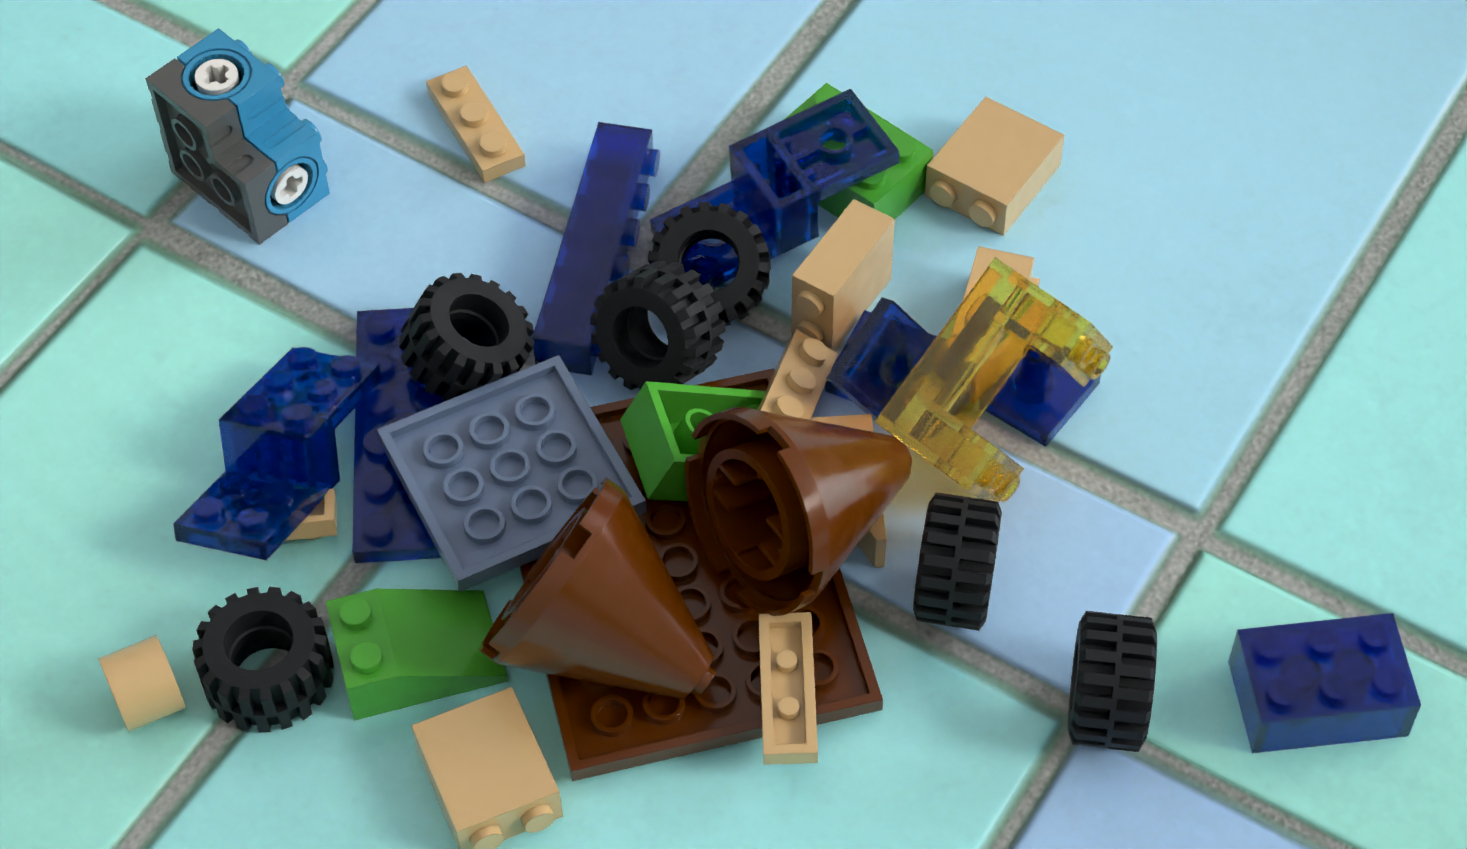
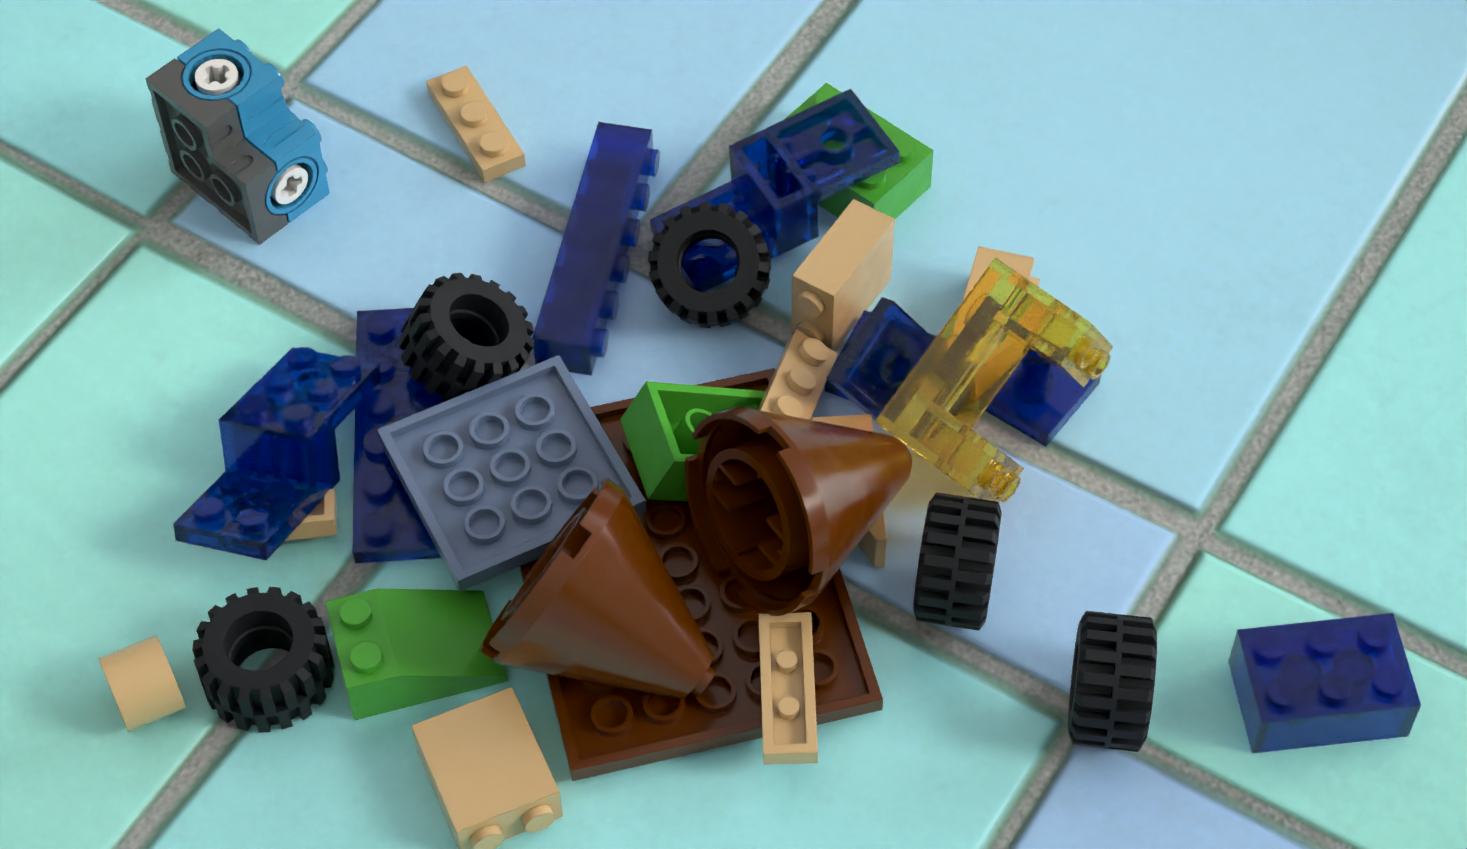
(681, 306): black tyre -> none
(994, 165): tan brick -> none

